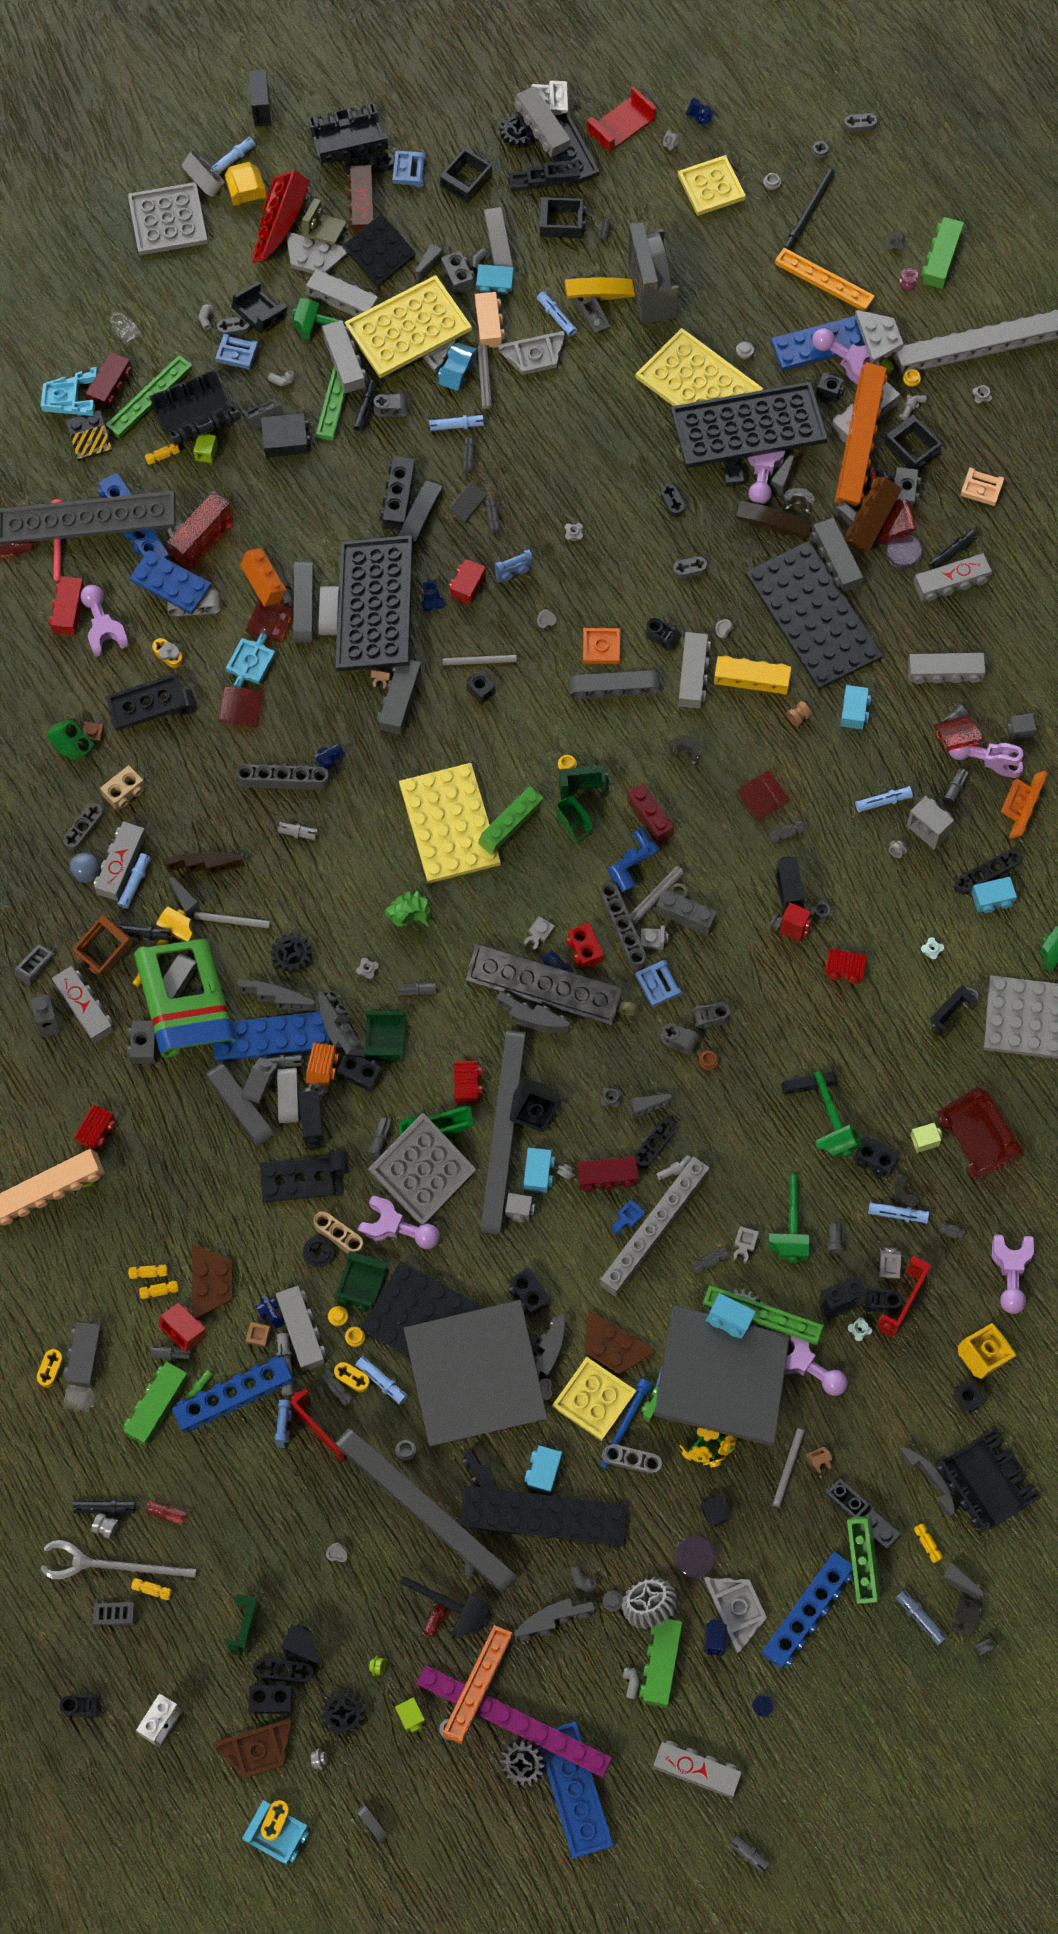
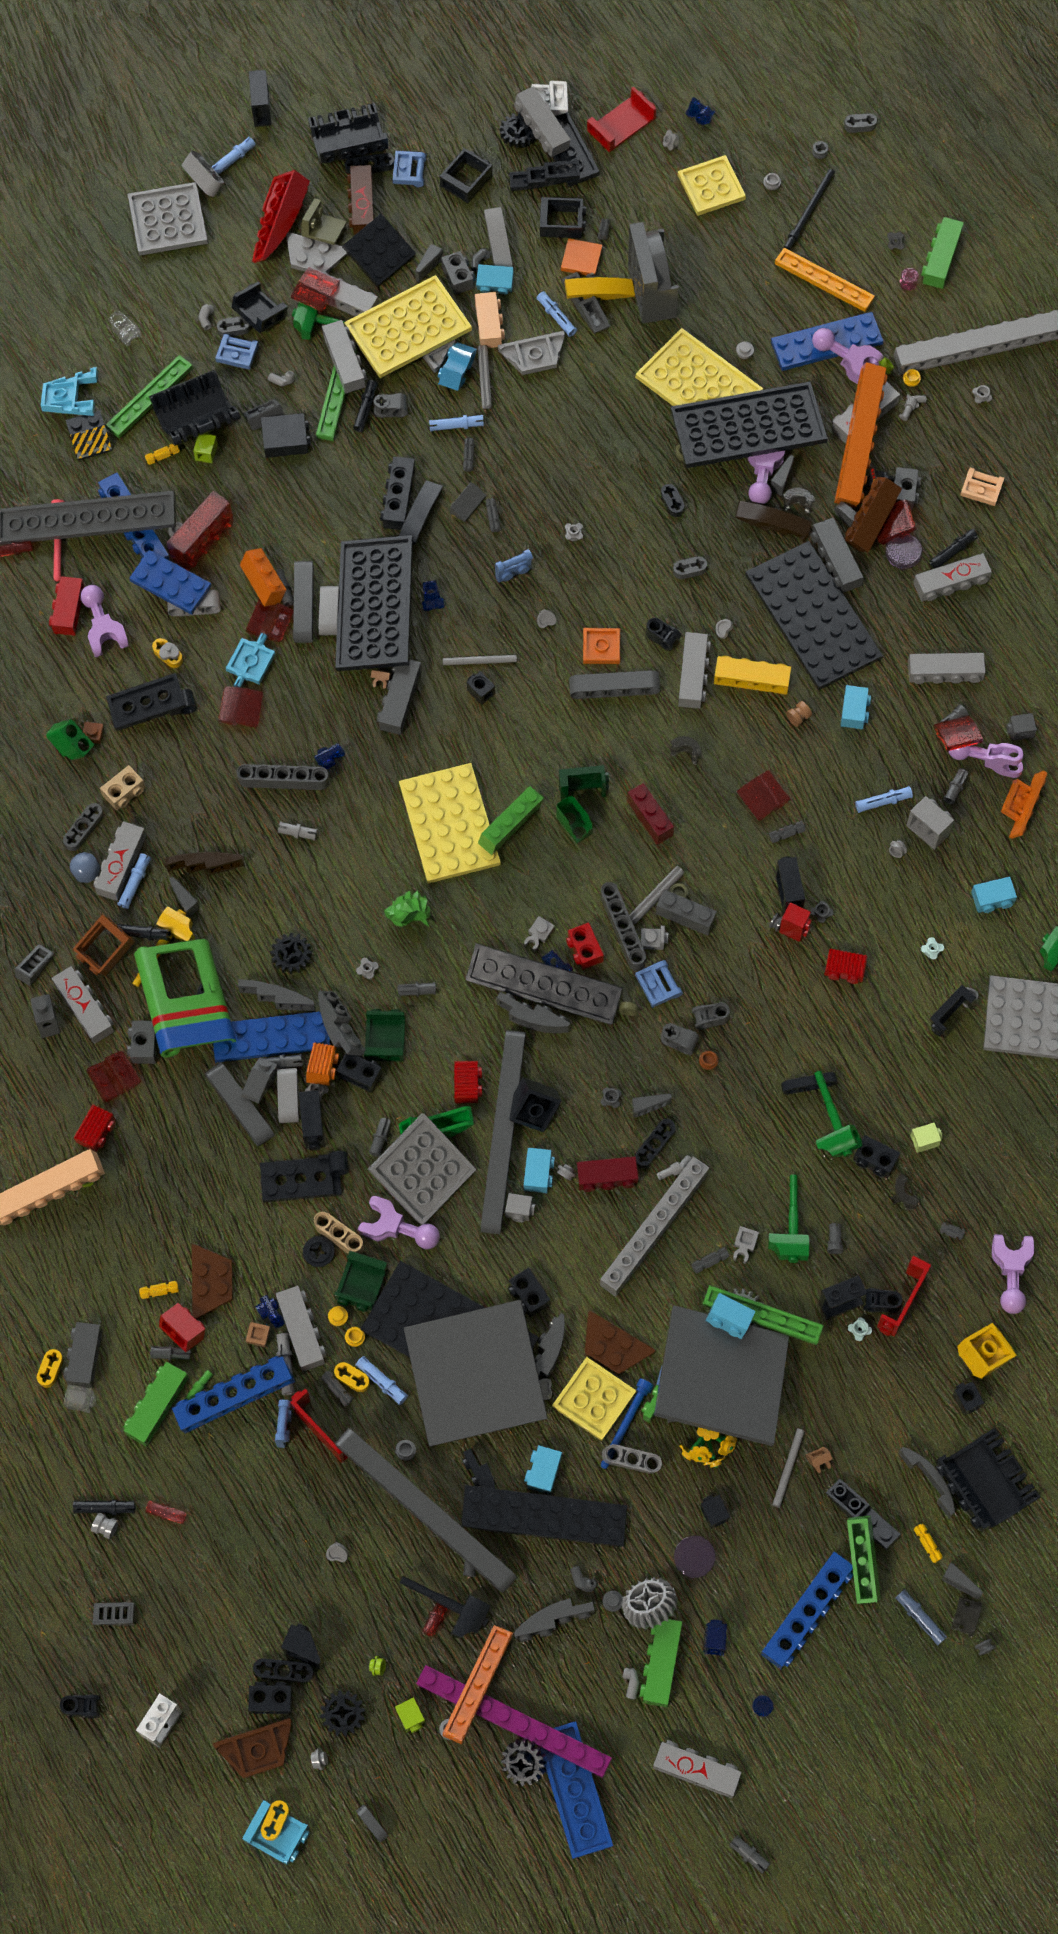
(81, 1562): light grey piece -> none
(109, 381): dark red brick -> none
(113, 1076): none -> clear red slope
(148, 1271): yellow axle -> none
(151, 1589): yellow axle -> none
(179, 975): light grey beam -> none
(232, 920): light grey bar -> none
(244, 183): yellow slope -> none
(244, 1640): dark green panel -> none
(315, 289): none -> clear red slope
(467, 581): red brick -> none
(567, 762): yellow plate -> none
(581, 257): none -> orange tile
(619, 871): blue piece -> none
(628, 1215): blue plate -> none
(733, 474): black plate -> none
(737, 1608): light grey wing -> none
(802, 1361): lavender piece -> none
(828, 381): black brick -> none
(879, 334): light grey wing -> none
(890, 1263): light grey bracket -> none
(898, 1212): light blue pin -> none
(901, 431): black window -> none
(981, 1132): clear red windscreen -> none
(986, 869): black beam -> none

